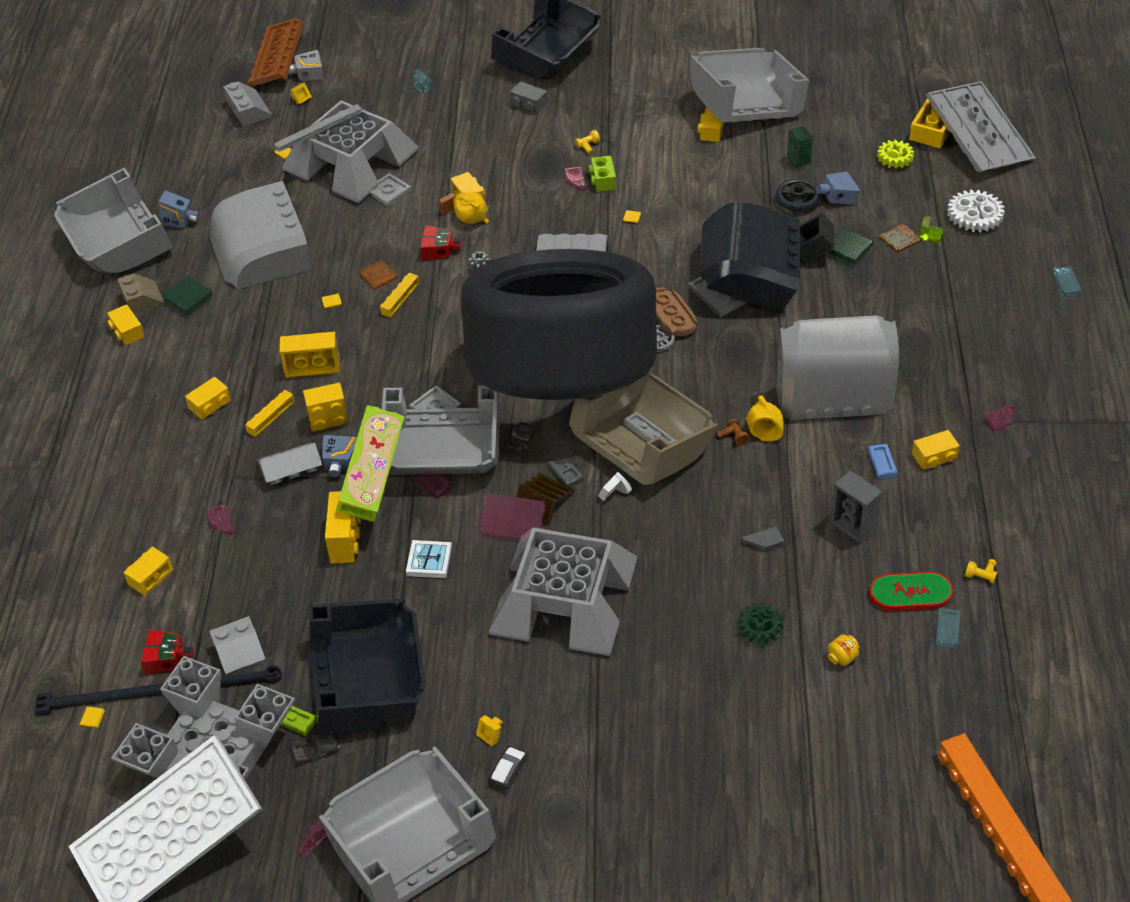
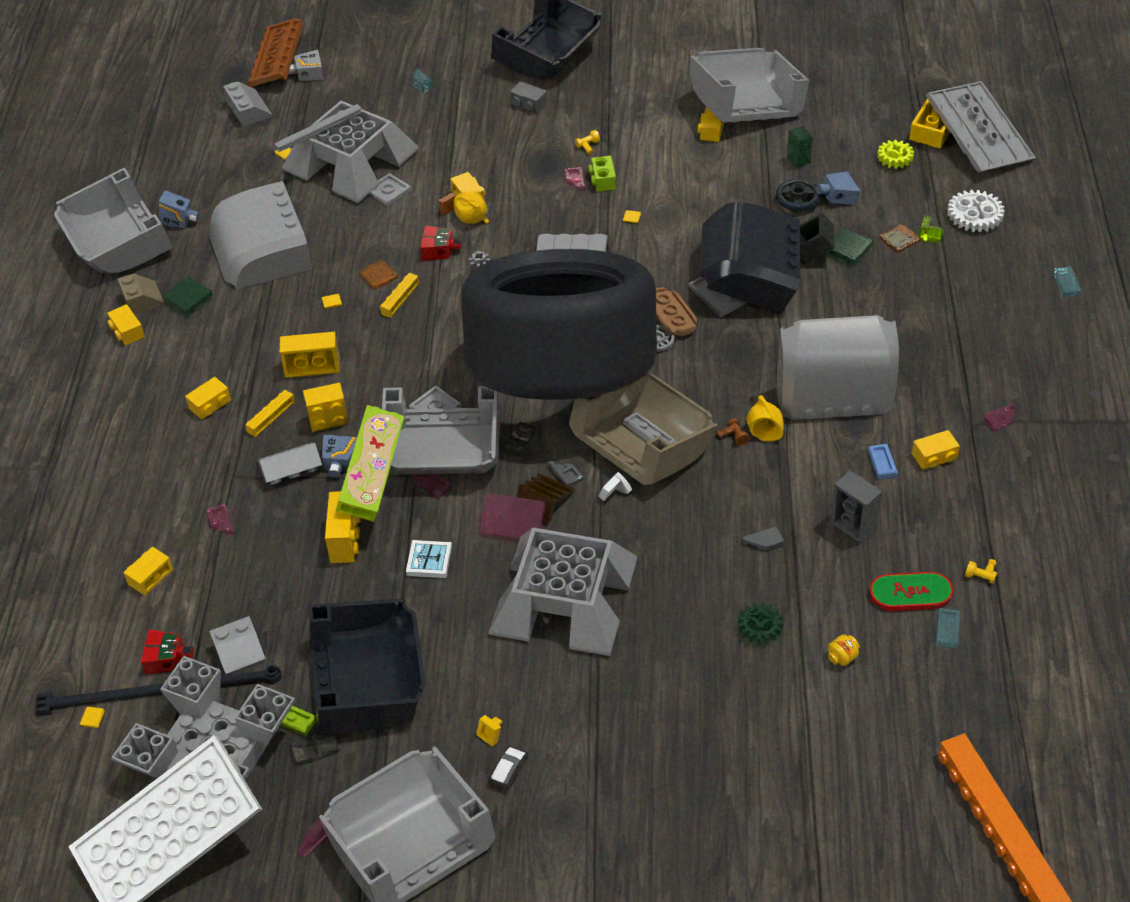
(300, 93): yellow tile -> none

